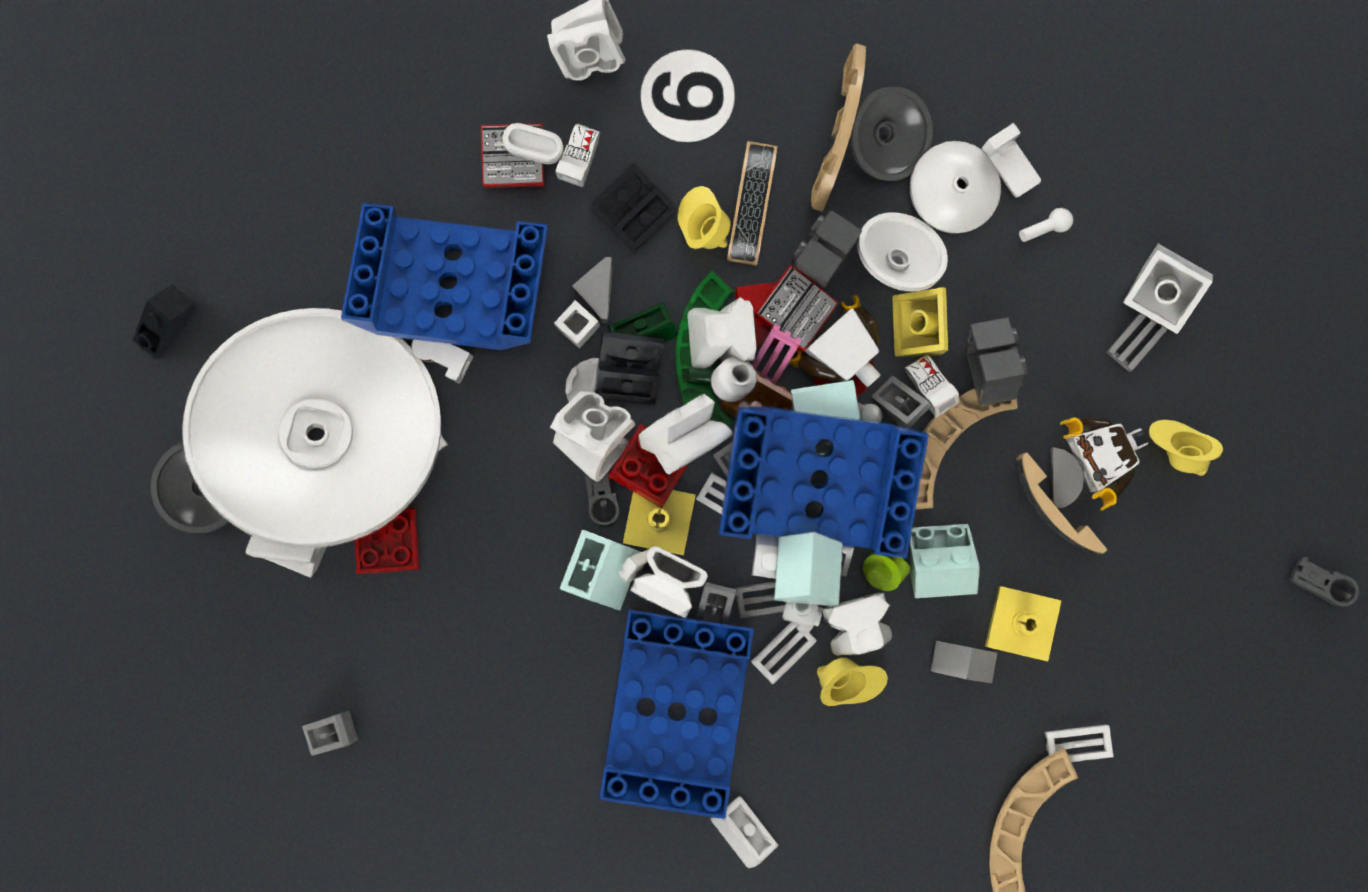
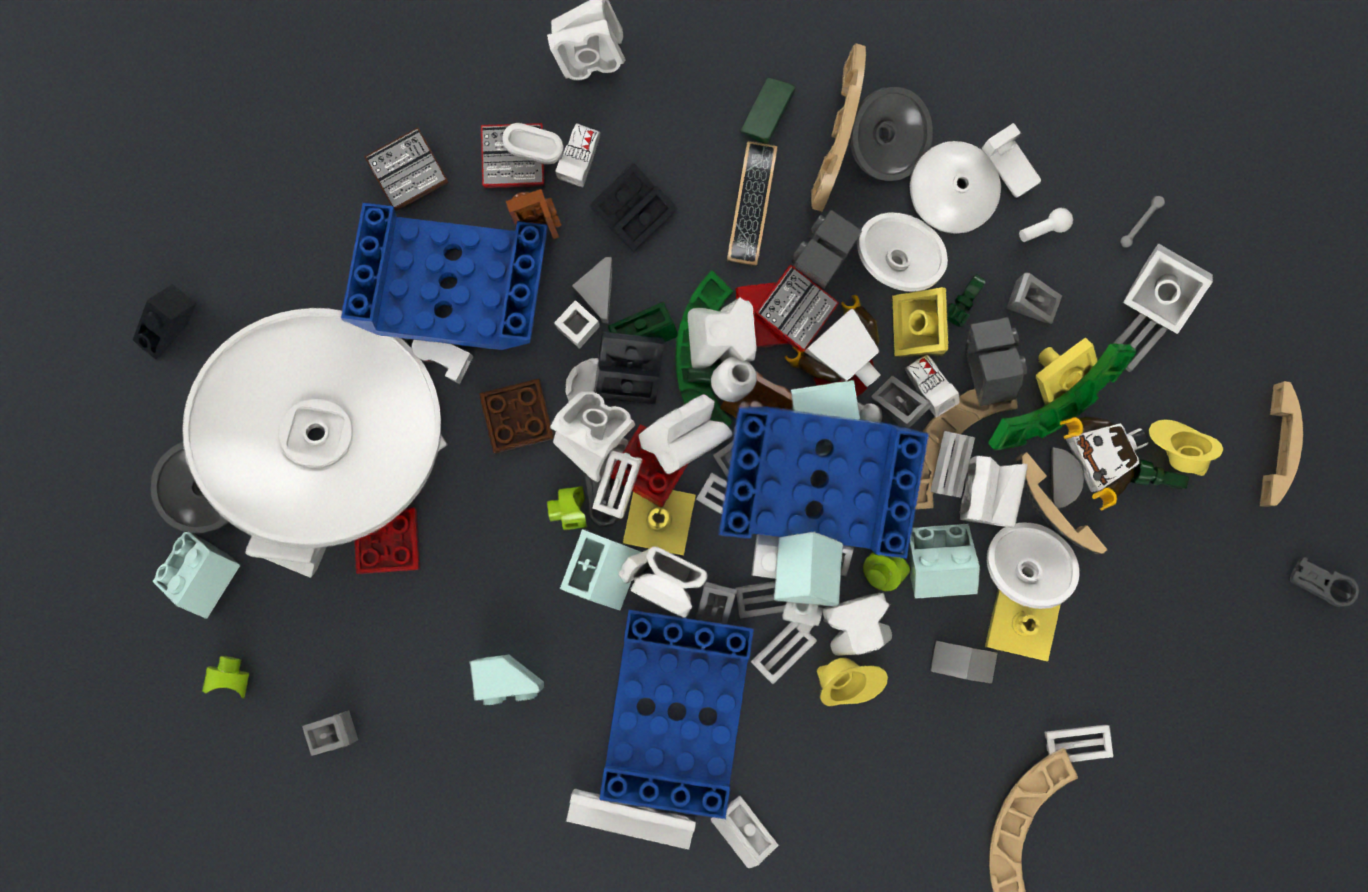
(195, 574): none -> light aqua slope
(226, 676): none -> lime piece
(406, 169): none -> light grey tile
(503, 677): none -> light aqua slope
(516, 416): none -> reddish brown tile
(534, 209): none -> dark orange bracket
(568, 508): none -> lime piece
(625, 460): none -> white tile
(631, 820): none -> white fence
(687, 95): white sticker -> none
(703, 219): light yellow piece -> none
(768, 110): none -> dark green slope
(784, 339): bright pink tile -> none
(956, 465): none -> white tile
(957, 313): none -> dark green piece
(992, 492): none -> white piece
(1034, 299): none -> light grey slope
(1041, 556): none -> white dish
(1046, 420): none -> green tile
(1065, 370): none -> light yellow tile
(1156, 203): none -> light grey hinge
(1156, 475): none -> dark green piece
(1290, 446): none -> tan slope

